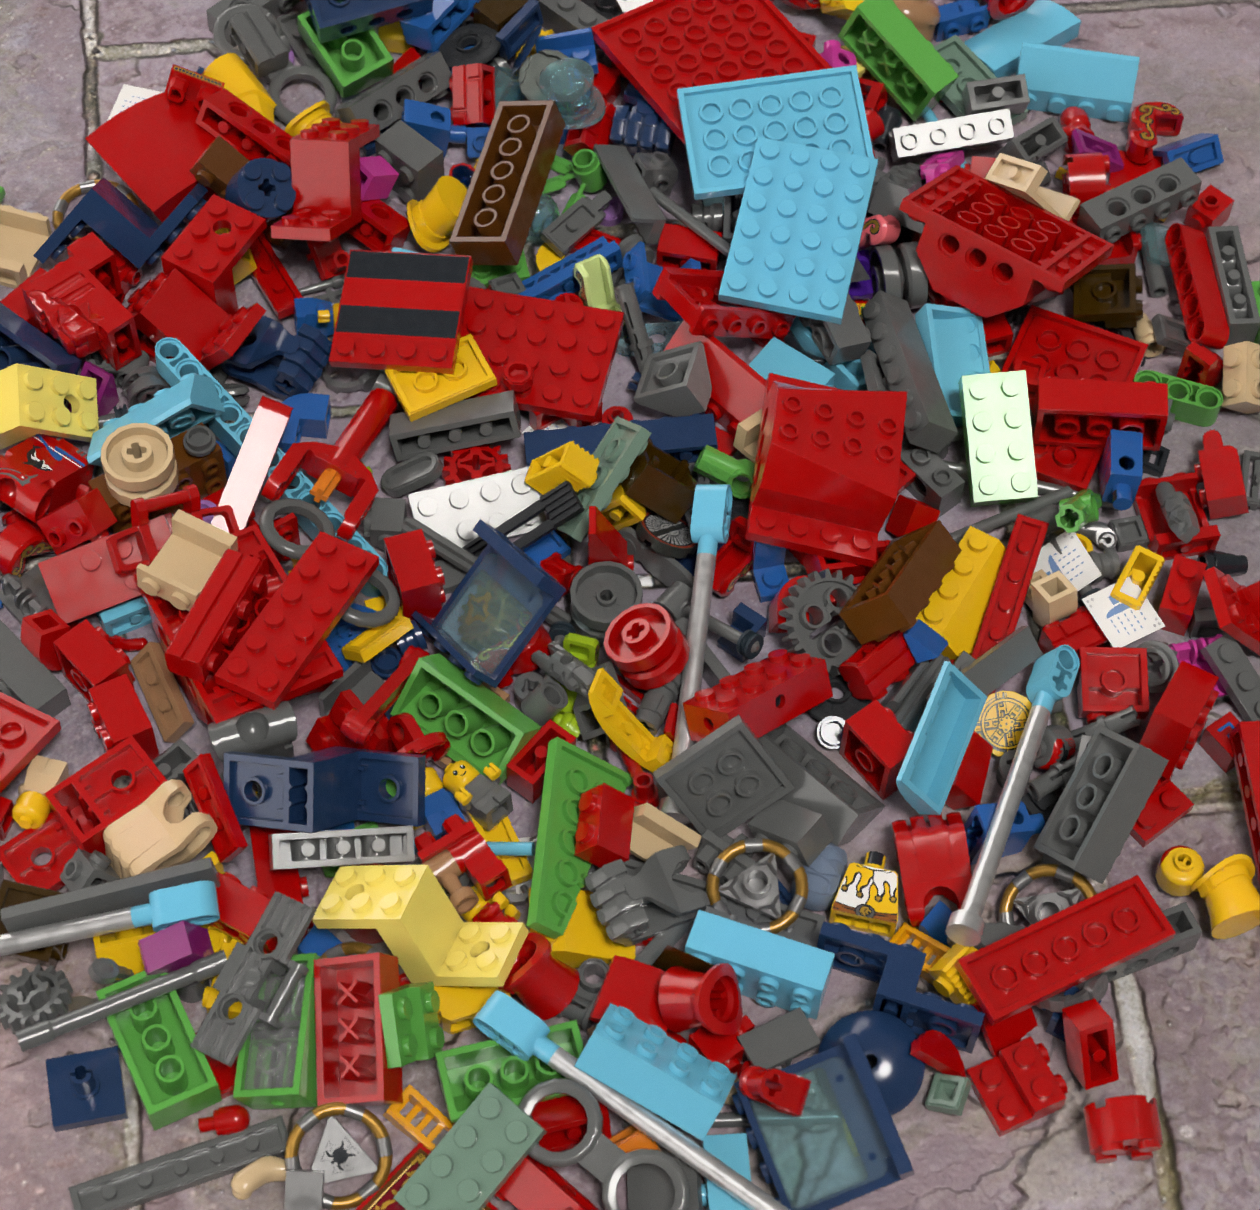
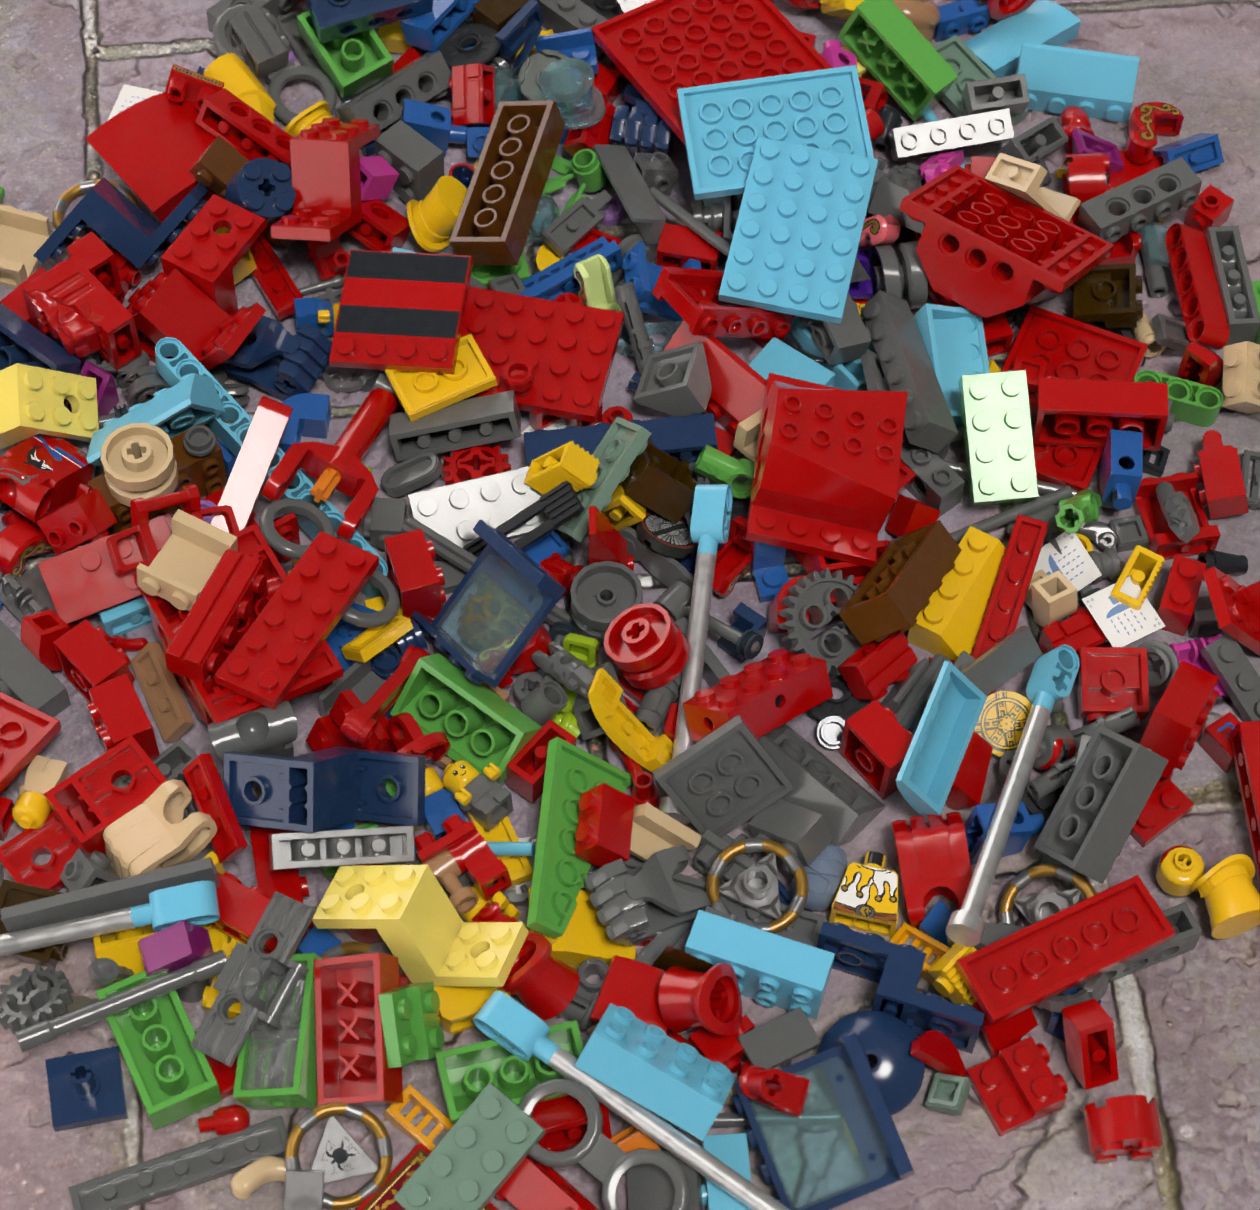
(924, 642): blue slope -> none

